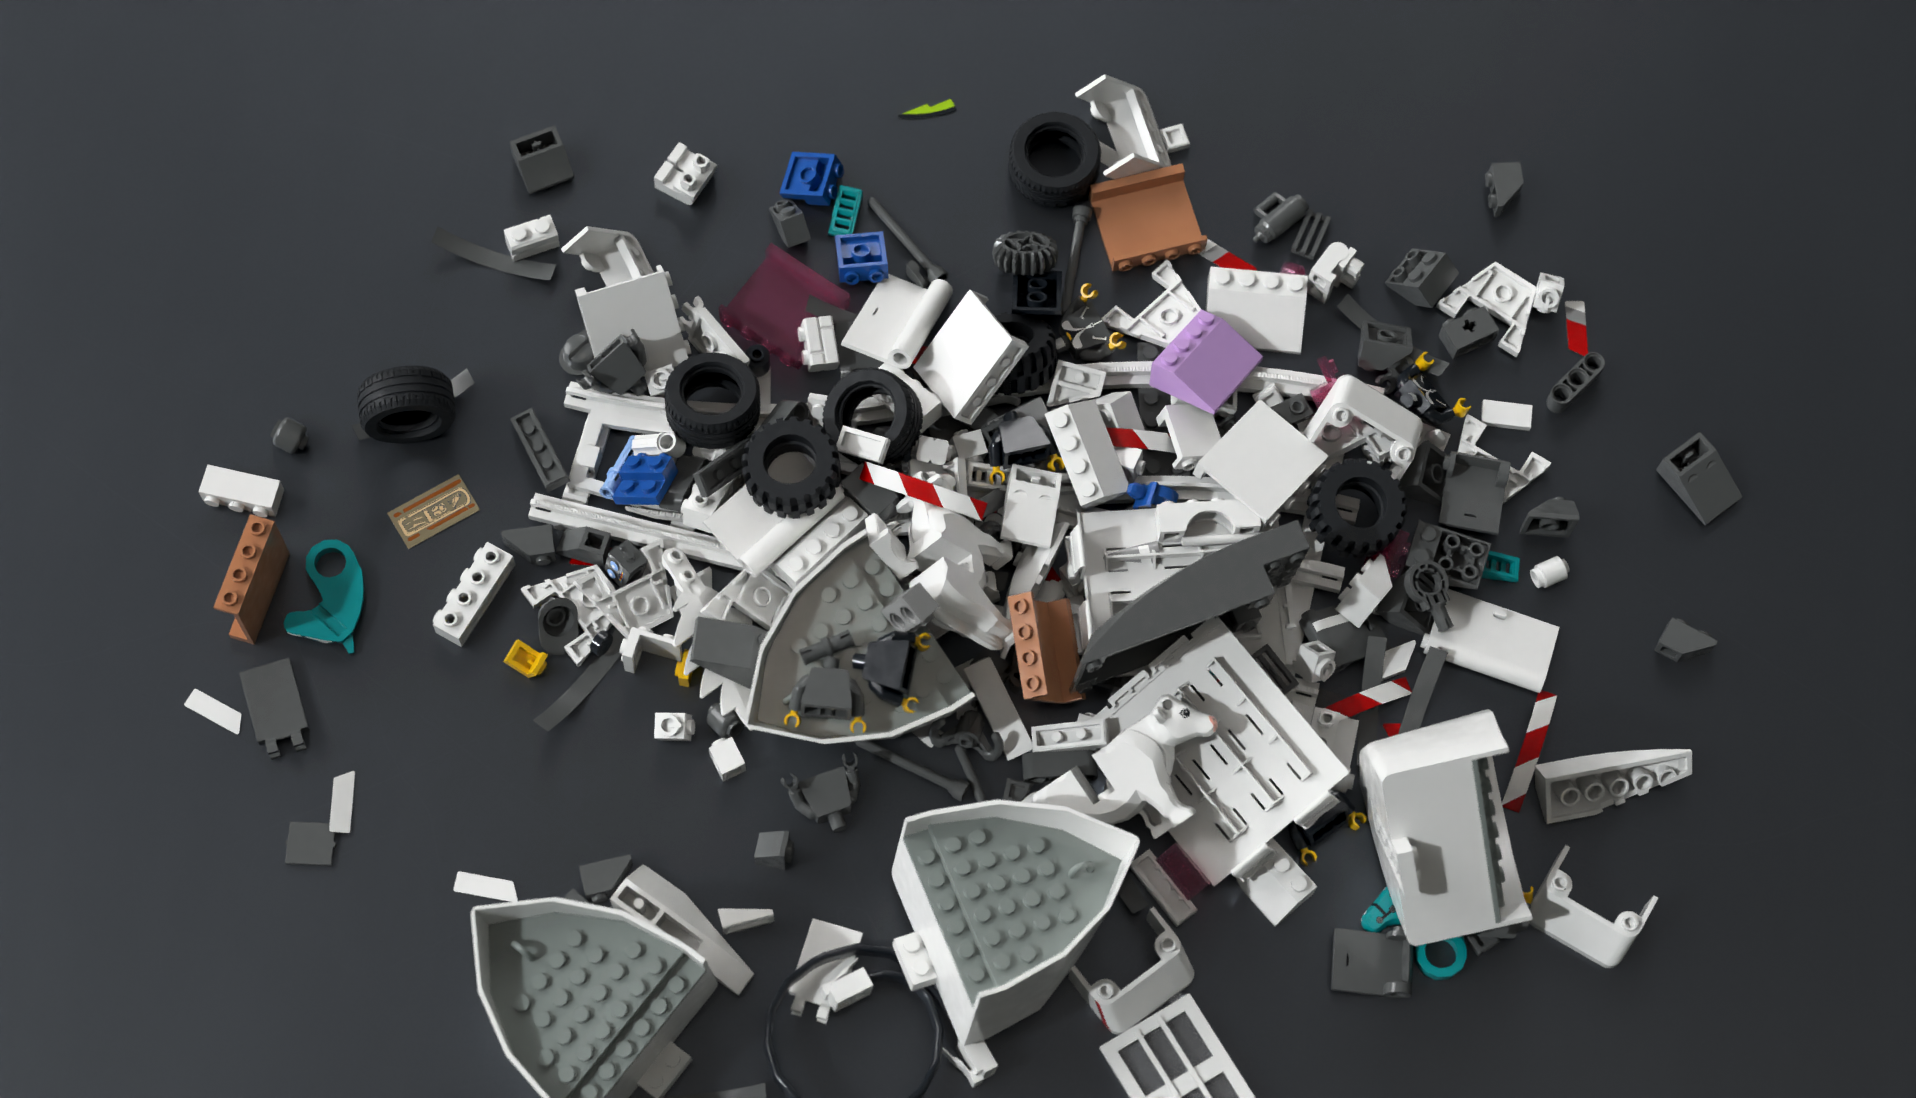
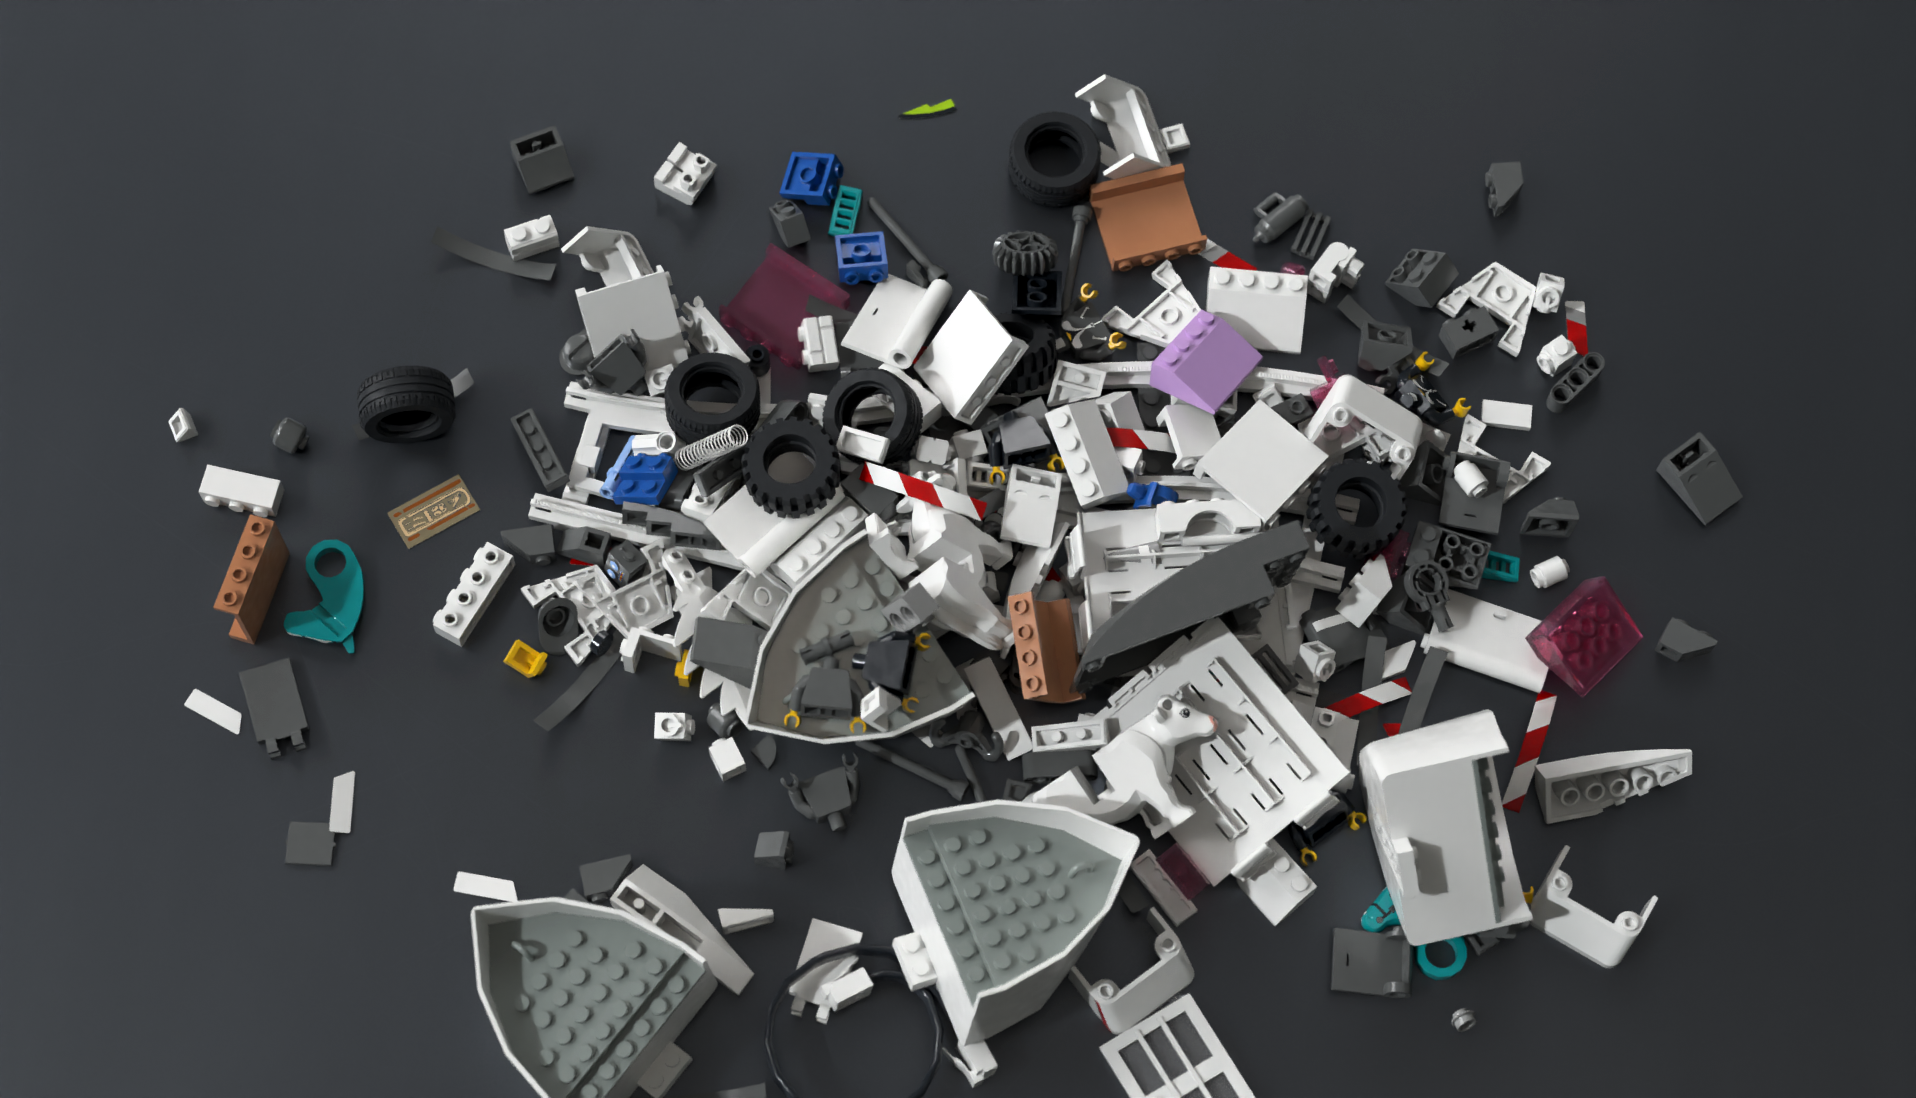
(182, 425): none -> white slope
(662, 522): none -> dark grey slope
(711, 457): none -> white piece
(765, 751): none -> dark grey tile
(877, 707): none -> white panel
(1463, 1019): none -> light grey plate
(1470, 479): none -> white brick
(1556, 356): none -> white brick
(1585, 635): none -> clear pink slope

